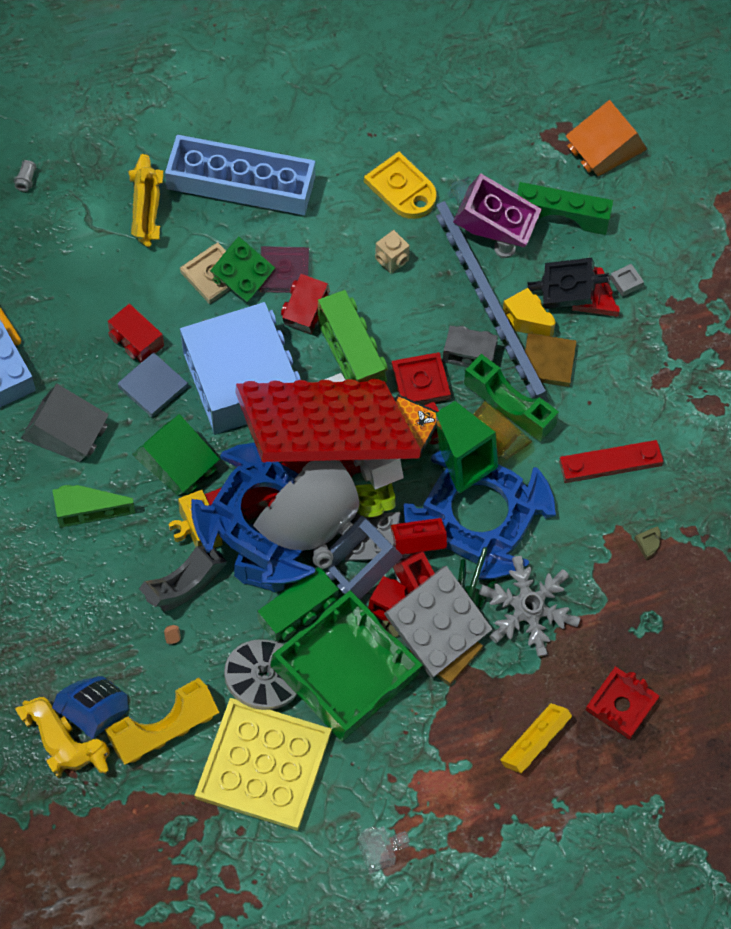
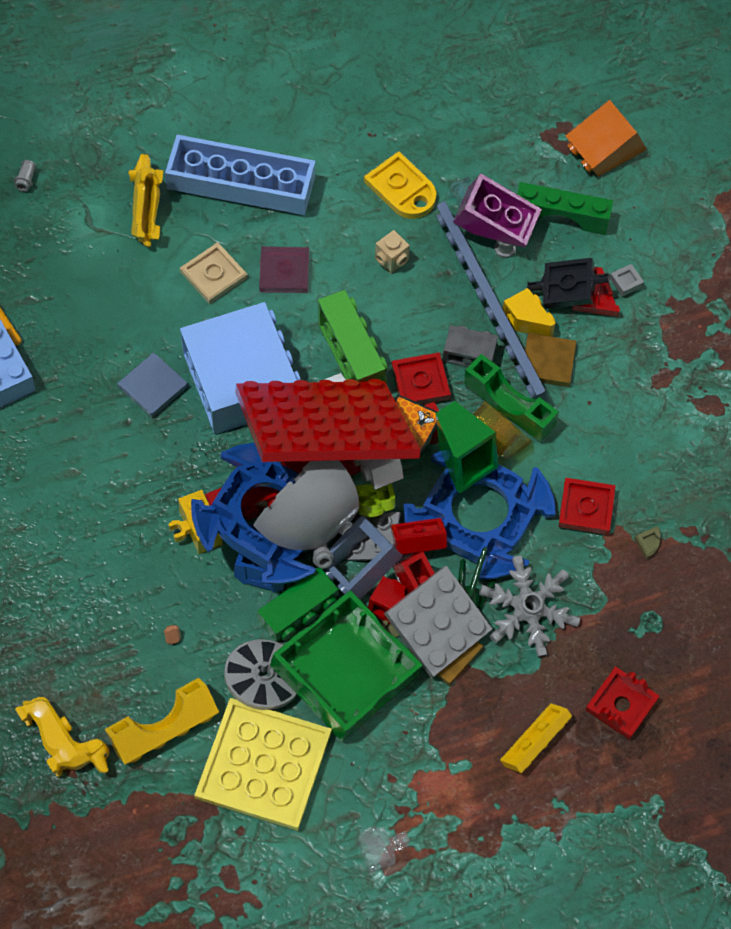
(66, 424): dark grey slope -> none
(84, 505): bright green slope -> none
(92, 704): blue slope -> none
(135, 333): red brick -> none
(177, 456): green slope -> none
(185, 581): dark grey arch -> none
(241, 269): green hinge -> none
(302, 308): red brick -> none
(586, 506): none -> red plate
(610, 461): red plate -> none

